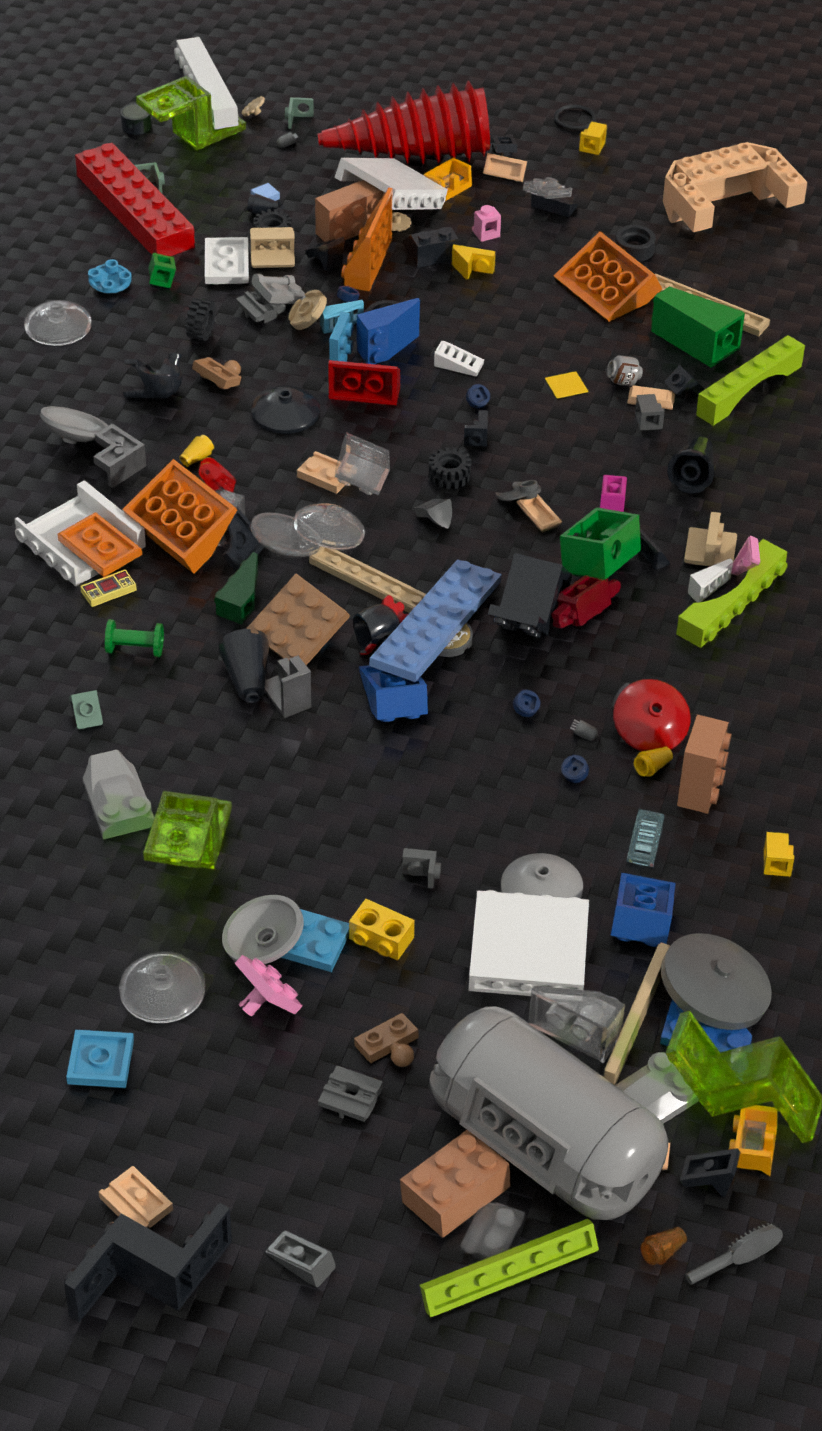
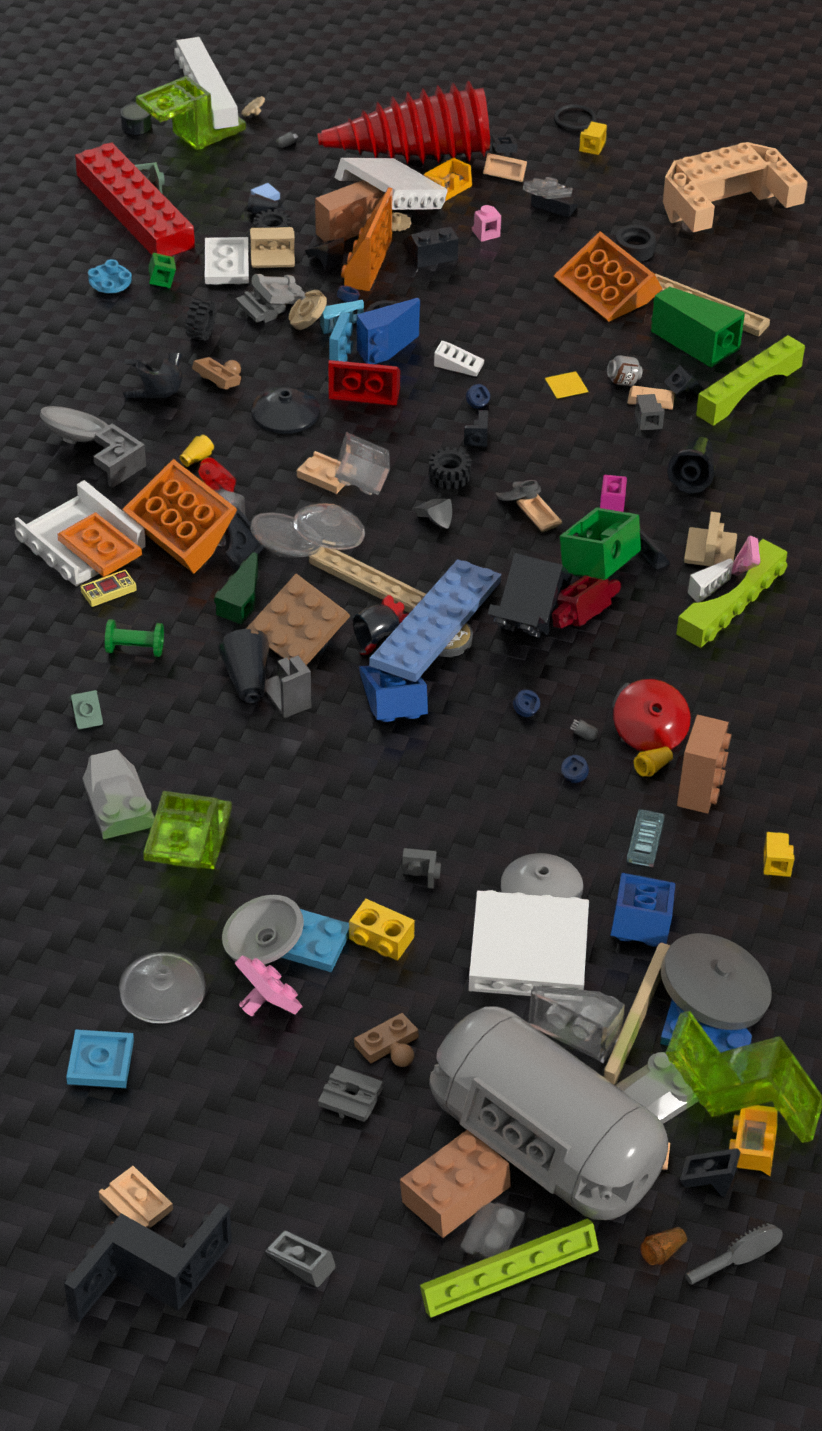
(57, 322): clear dish -> none
(293, 111): sand green bracket -> none
(472, 259): yellow slope -> none

